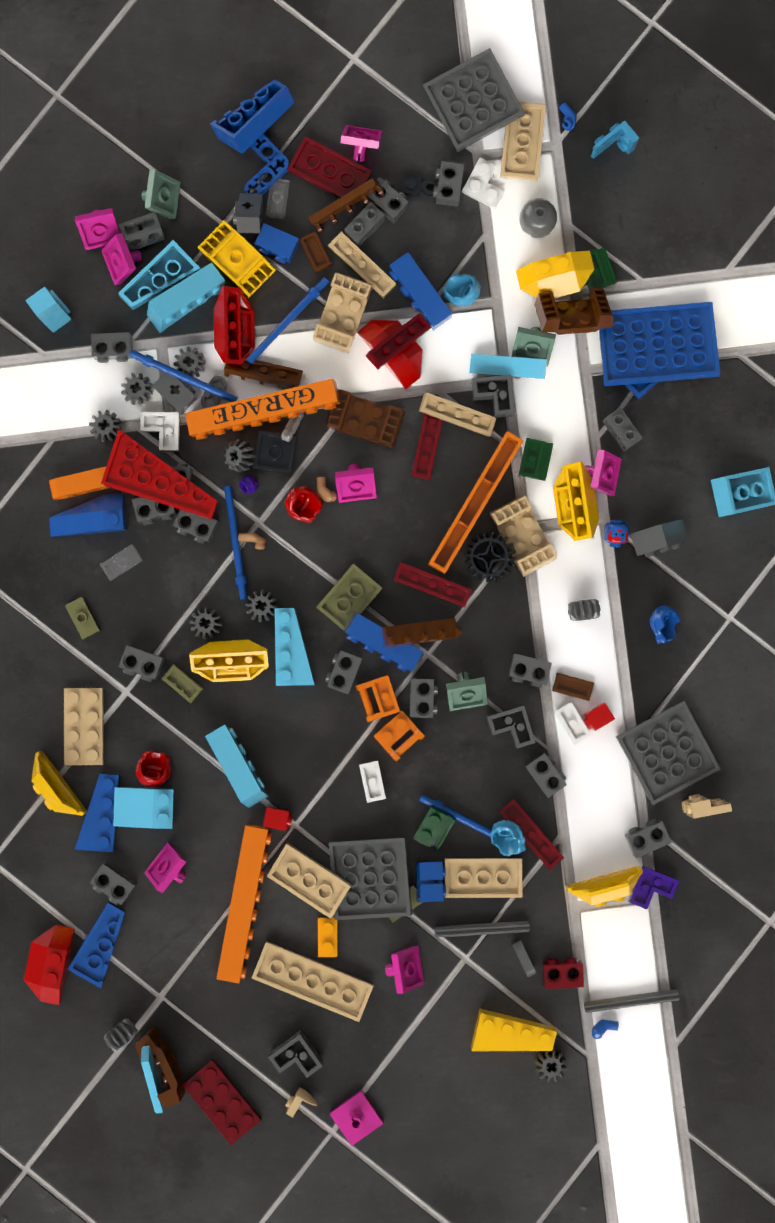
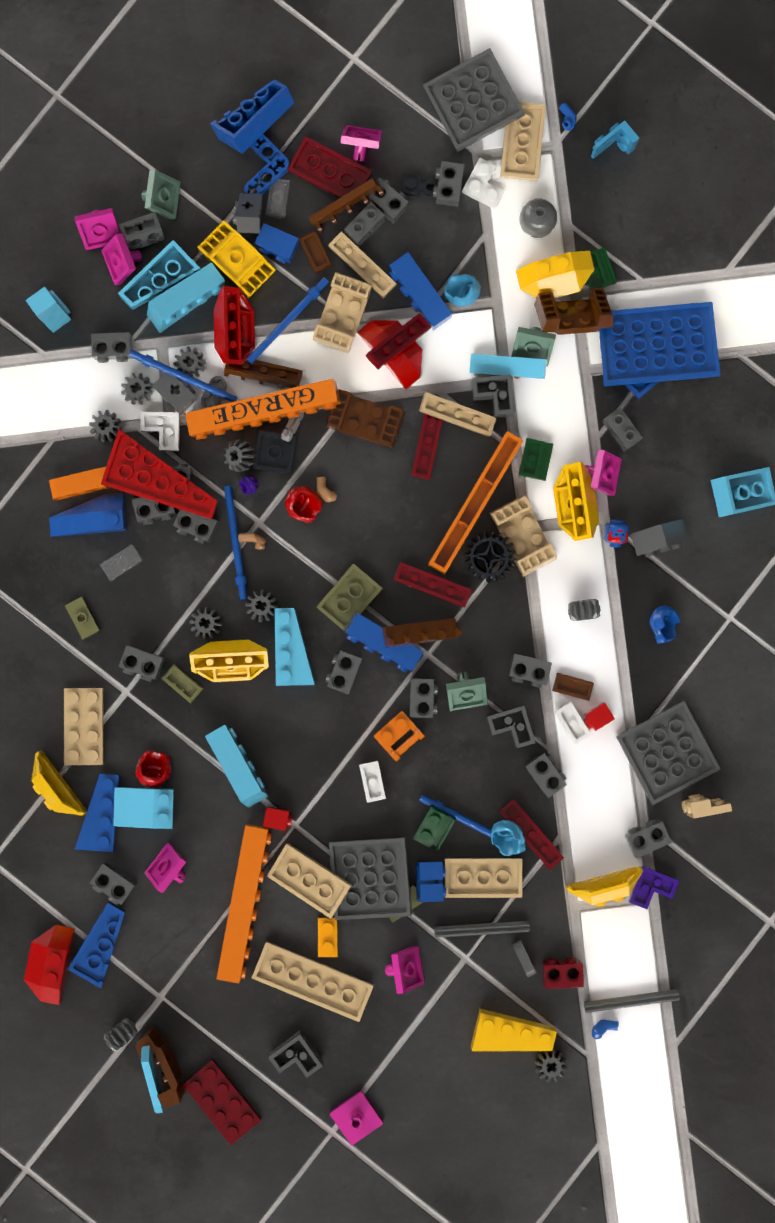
(294, 1102): tan plate -> none
(355, 484): dark pink tile -> none
(384, 696): orange plate -> none

